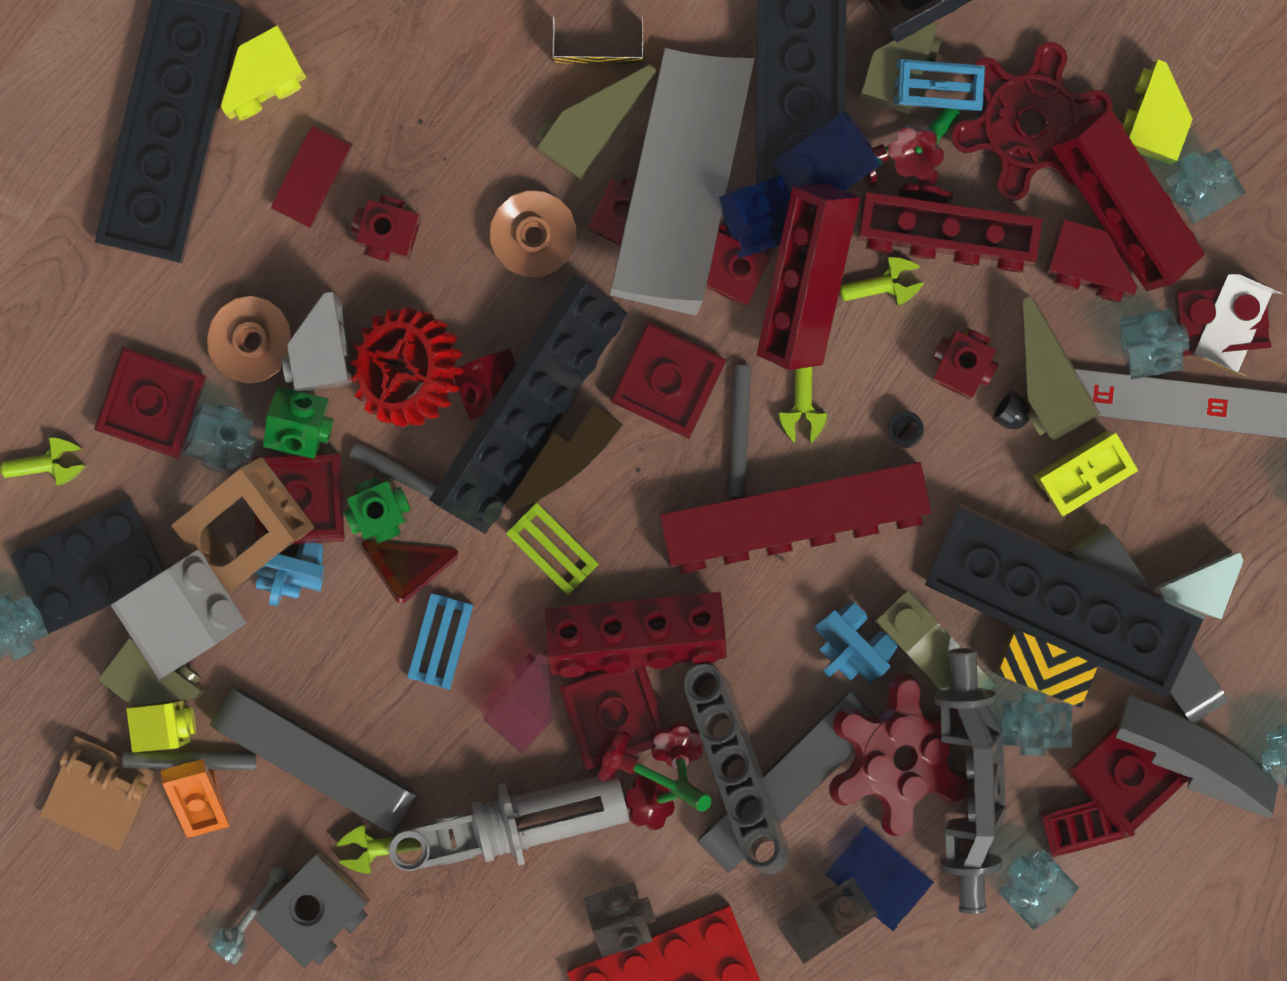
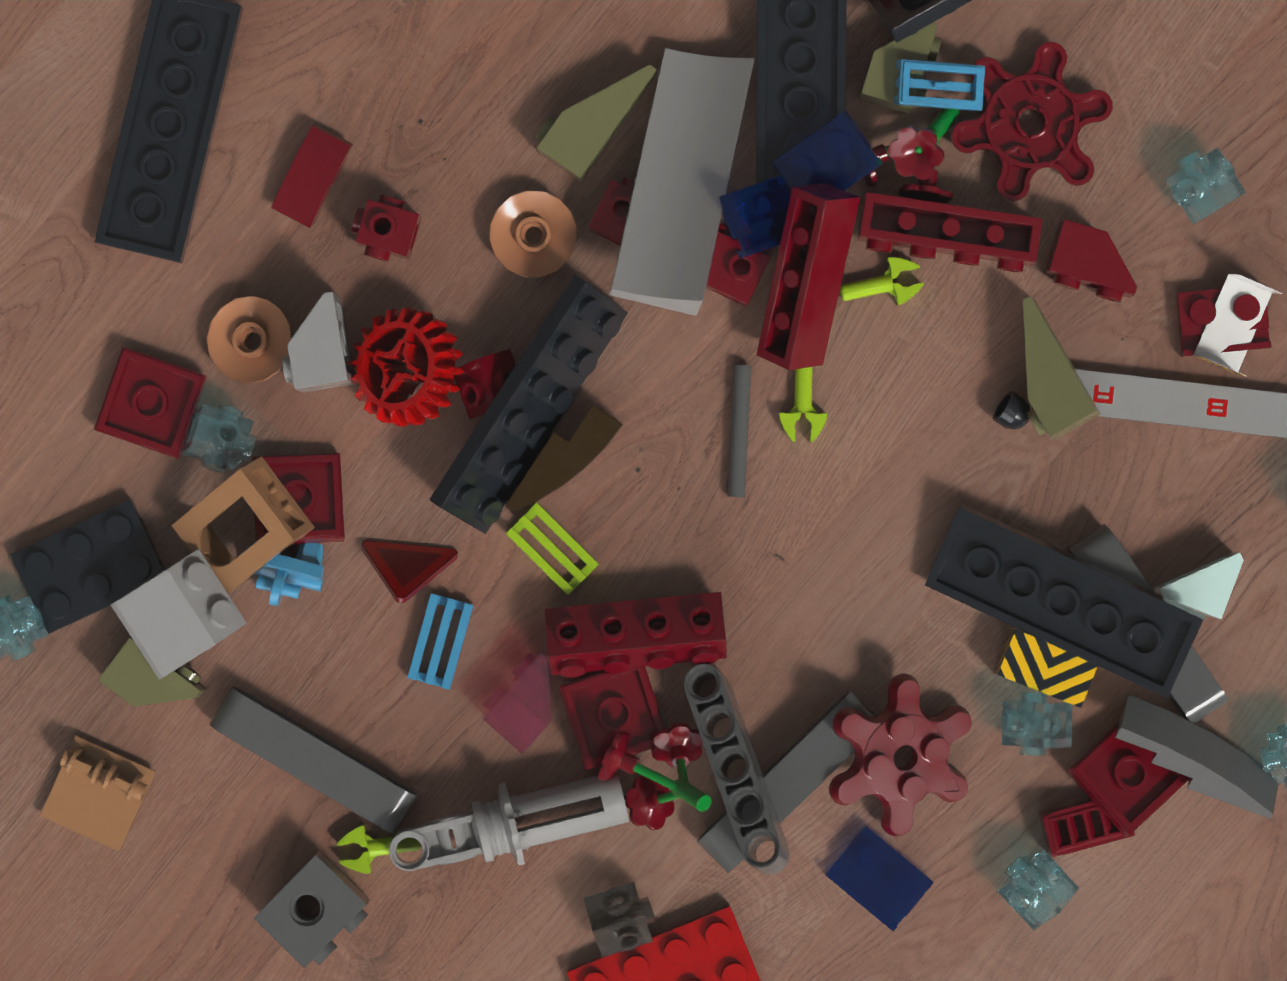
(45, 463): lime bar -> none
(160, 726): neon yellow slope -> none
(170, 759): dark grey bar -> none
(195, 797): orange slope -> none
(231, 942): hinge -> none
(259, 72): neon yellow slope -> none
(297, 423): green brick -> none
(393, 469): dark grey bar -> none
(394, 505): green brick -> none
(595, 60): sticker -> none
(668, 380): dark red plate -> none
(796, 515): dark red brick -> none
(826, 919): clear smoke slope -> none
(849, 650): dark azure hips -> none
(899, 424): black hinge -> none
(922, 639): olive slope -> none
(950, 372): dark red brick -> none
(984, 765): dark grey plate -> none
(1085, 472): neon yellow hinge -> none
(1128, 200): dark red brick -> none
(1153, 343): clear light blue brick -> none
(1160, 117): neon yellow slope -> none

